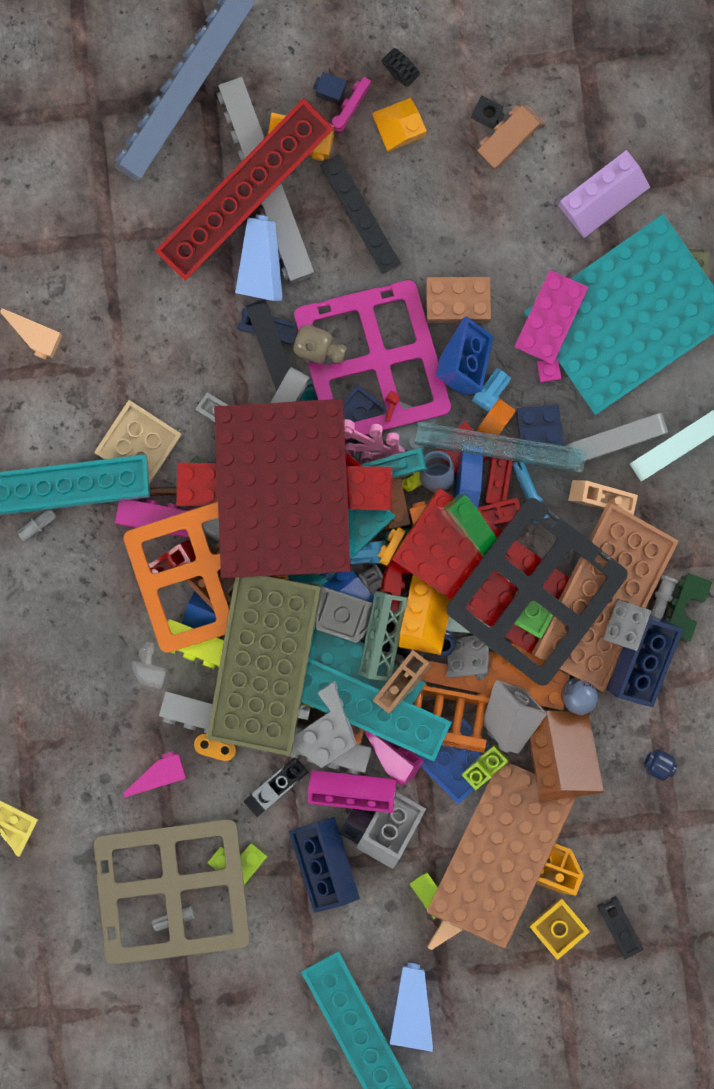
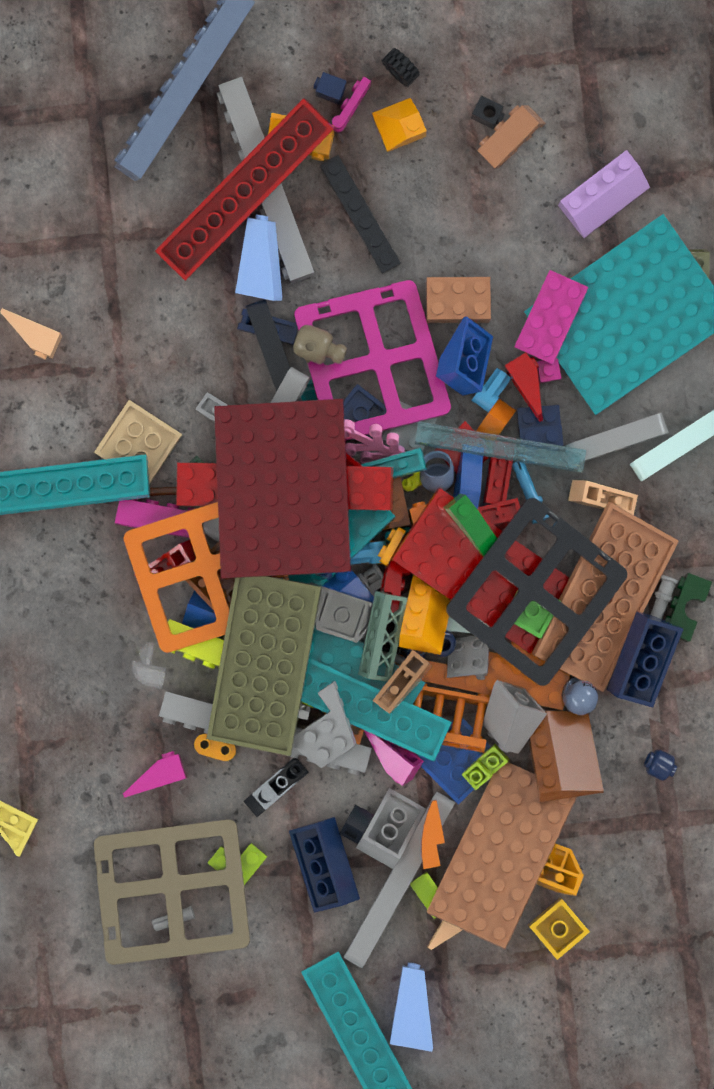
(36, 524): light grey axle -> none
(352, 791): dark pink brick -> none
(392, 890): none -> light grey beam
(393, 399): red hand -> none
(431, 836): none -> orange slope
(526, 380): none -> red slope
(620, 928): black plate -> none
(627, 625): light grey hinge -> none

